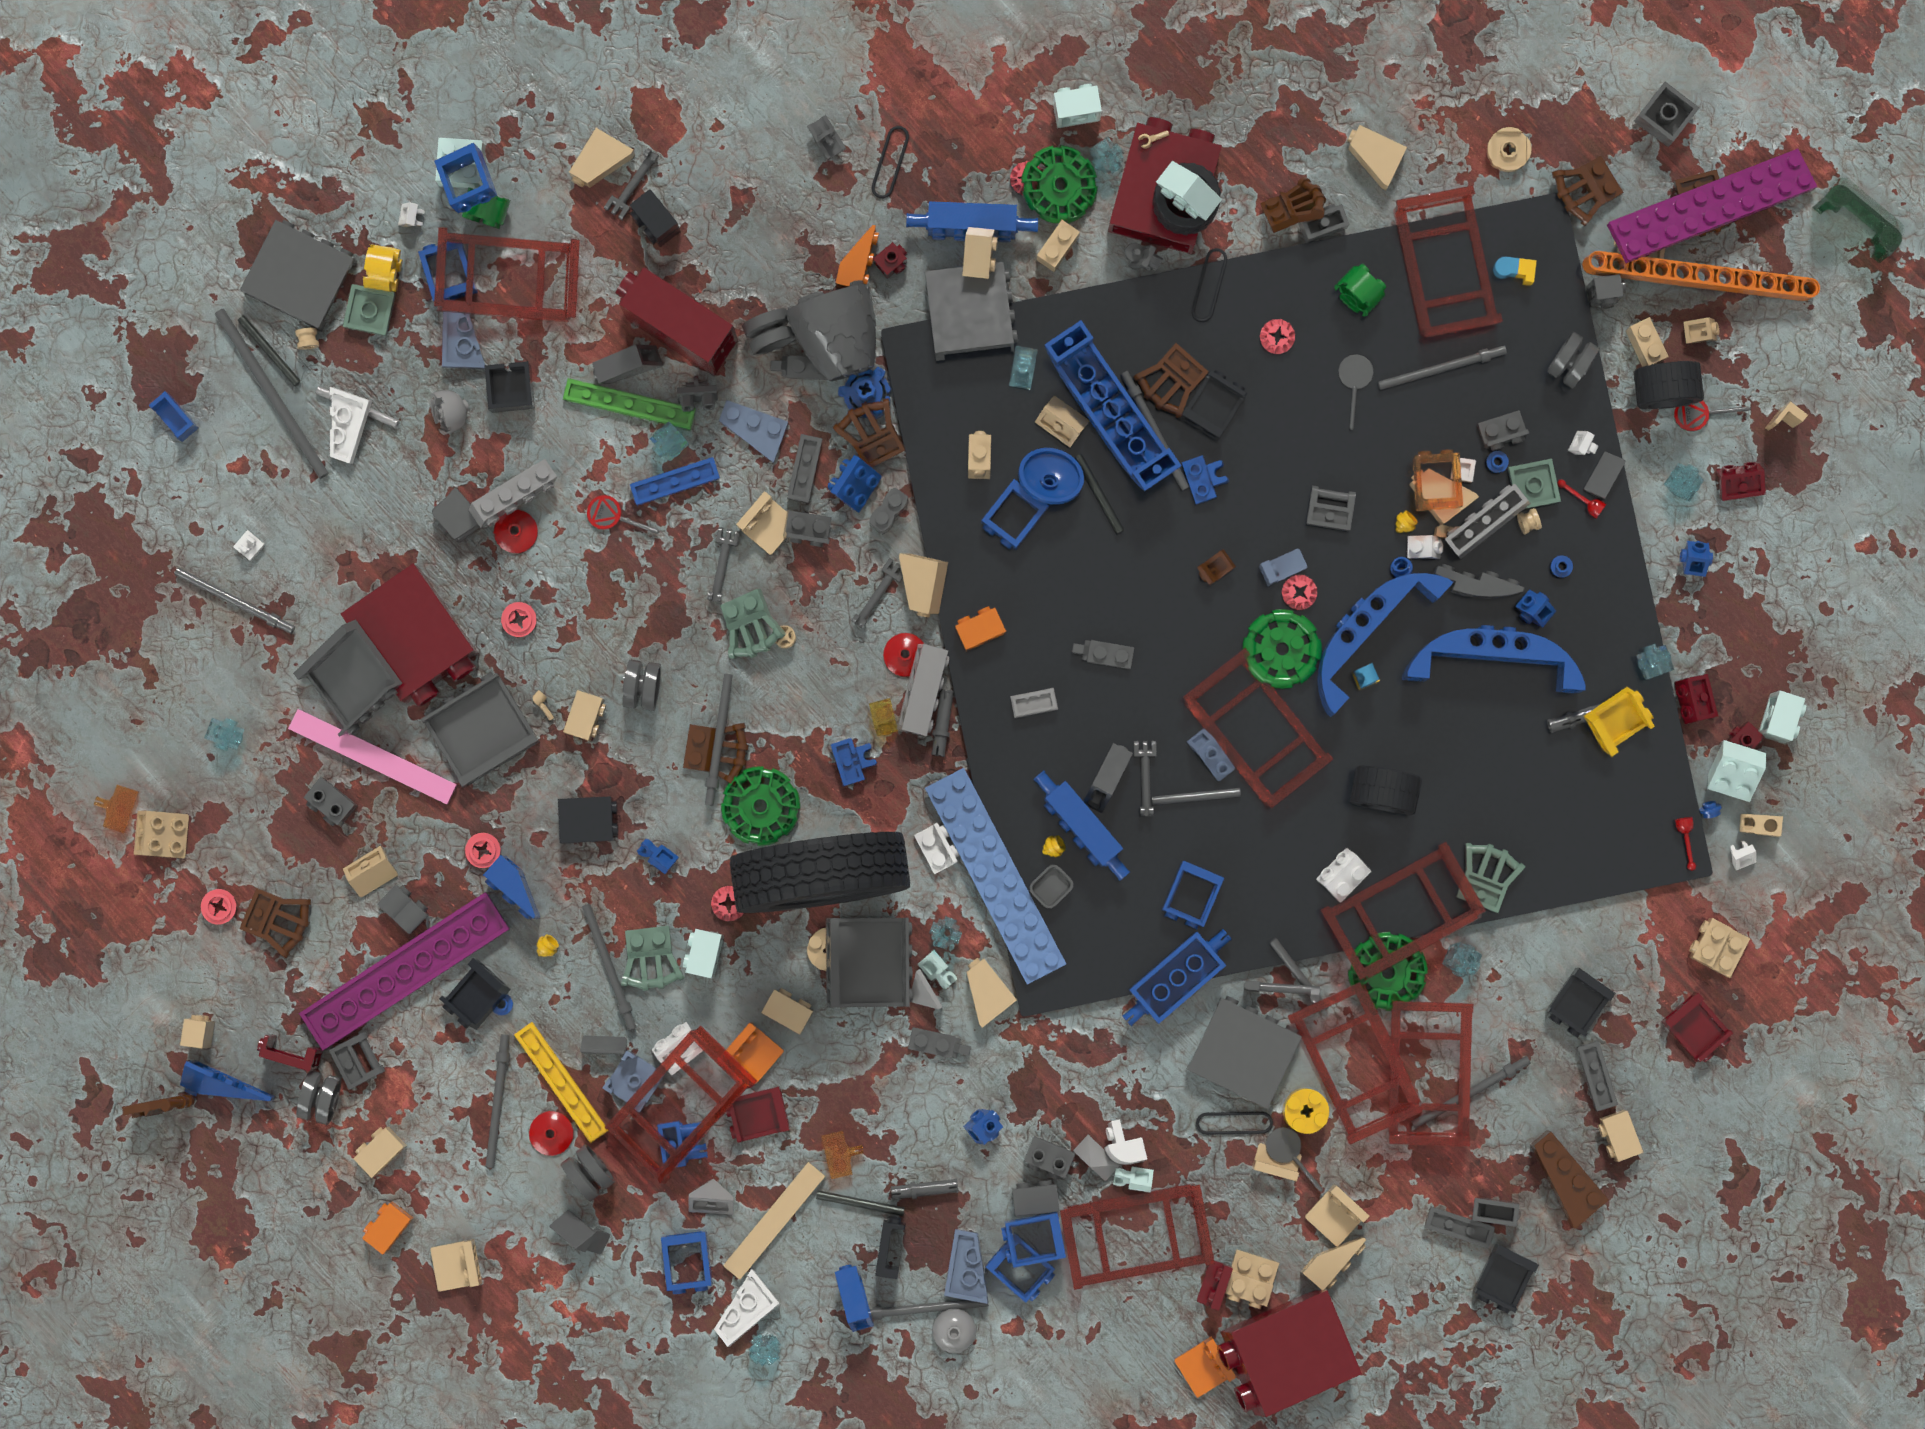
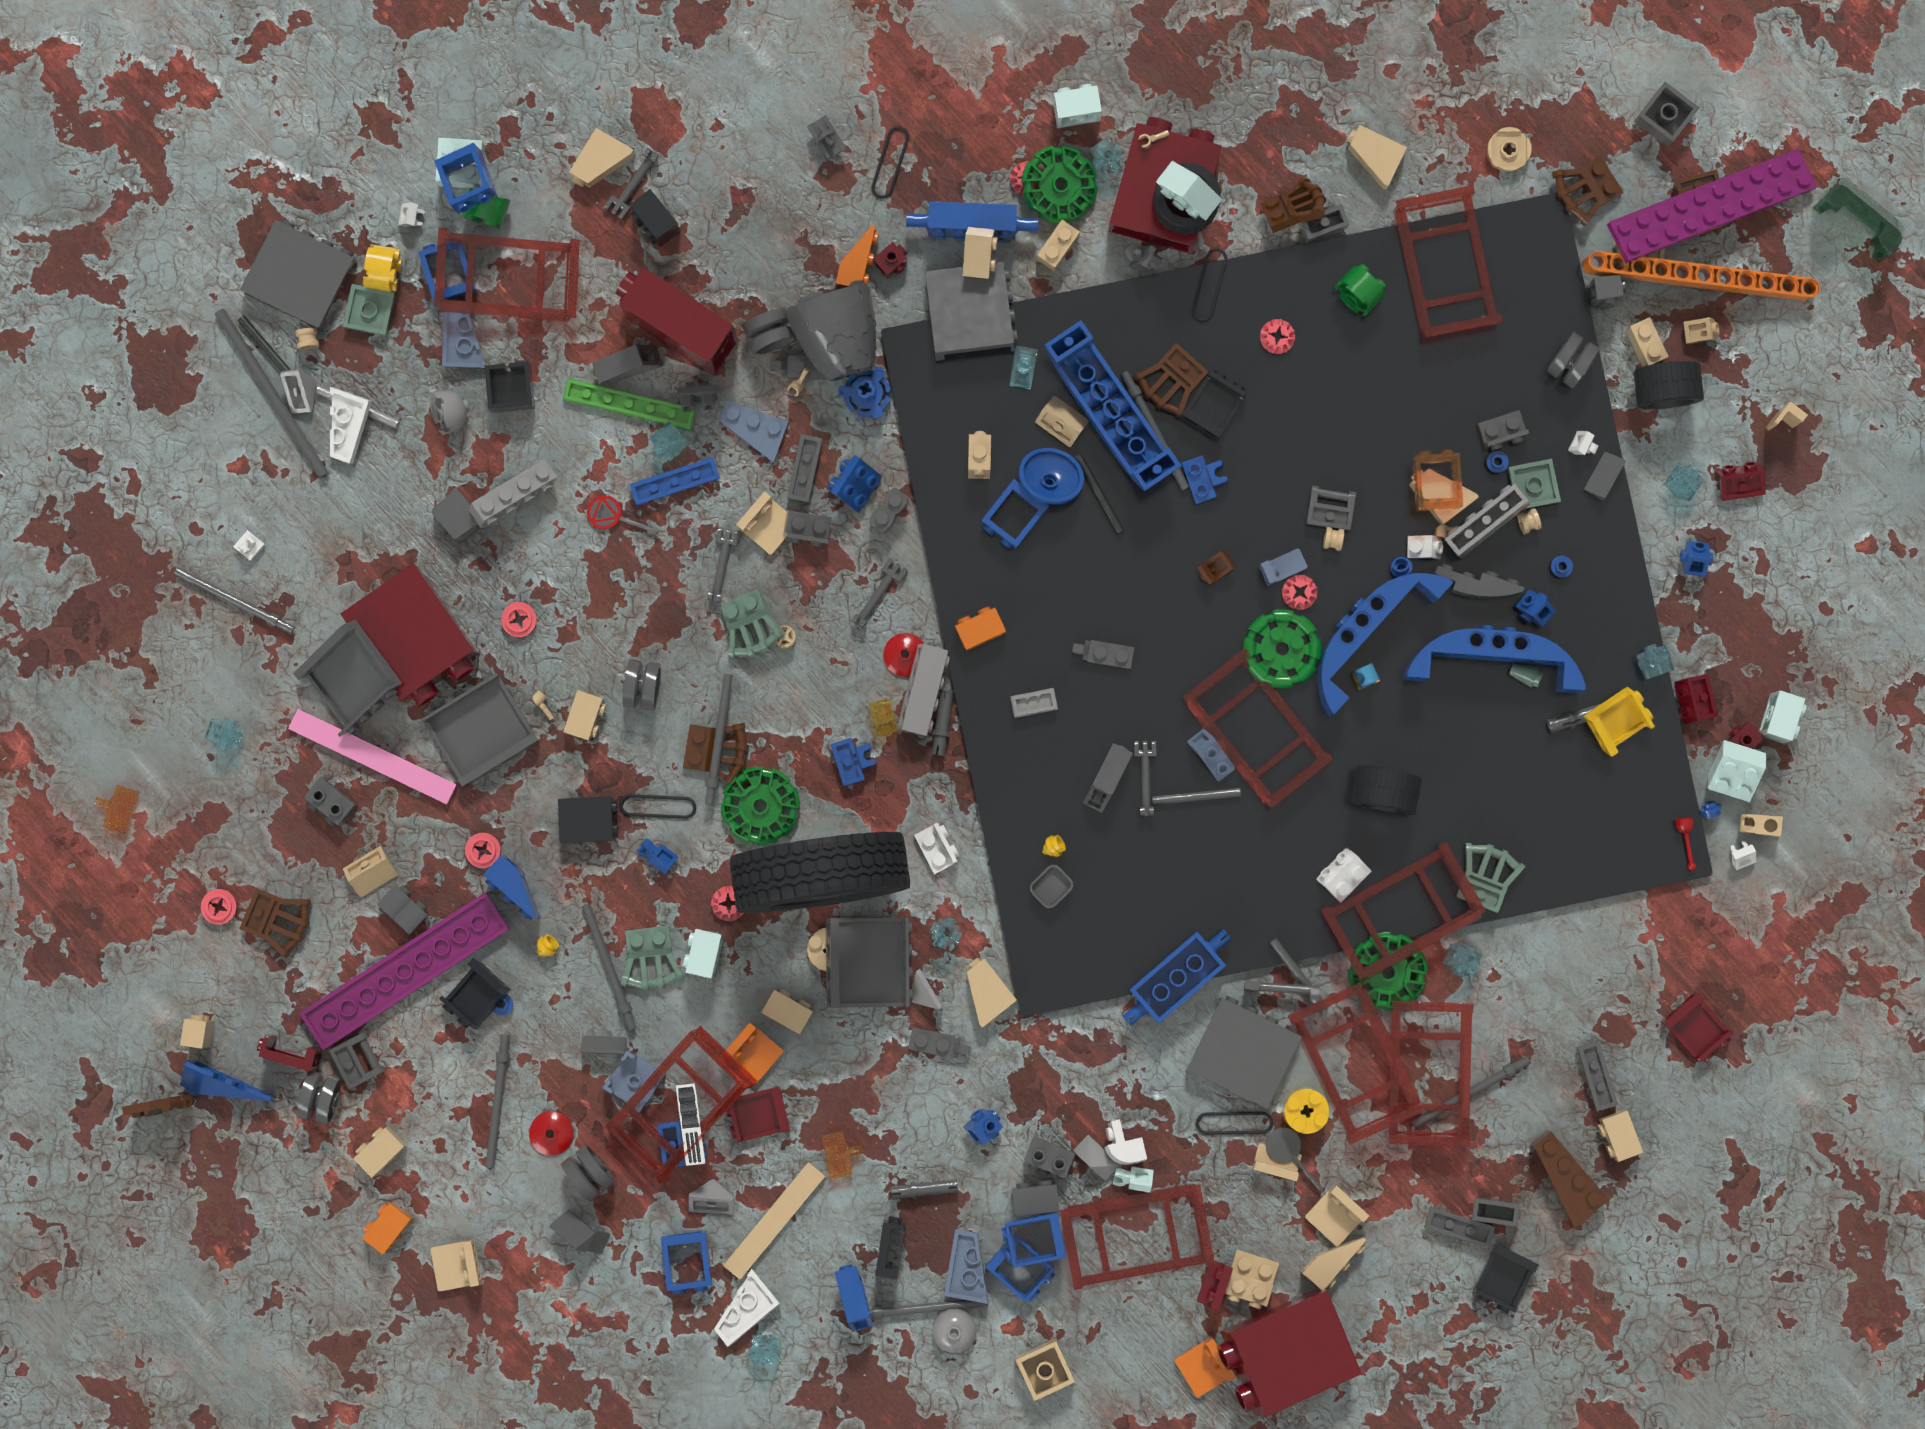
(161, 834): tan bracket -> none
(173, 416): blue panel -> none
(299, 390): none -> light grey slope
(523, 539): red dish -> none
(561, 1082): yellow tile -> none
(657, 797): none -> black piece
(666, 1046): white bracket -> none
(690, 1123): none -> sticker
(798, 383): none -> tan hand
(861, 1203): pearl dark grey bar -> none
(877, 446): reddish brown plate -> none
(923, 582): tan slope -> none
(935, 967): light aqua plate -> none
(995, 876): medium blue plate -> none
(1044, 1369): none -> tan brick
(1083, 824): blue brick -> none
(1202, 874): blue window -> none
(1333, 539): none -> tan wheel
(1355, 373): dark grey piece -> none
(1405, 522): yellow plate -> none
(1467, 470): white plate -> none
(1483, 355): dark grey bar -> none
(1515, 268): leg -> none
(1527, 674): none -> sand green cone
(1579, 1002): black panel -> none
(1594, 506): red hinge -> none
(1696, 415): piece -> none
(1718, 947): tan plate -> none

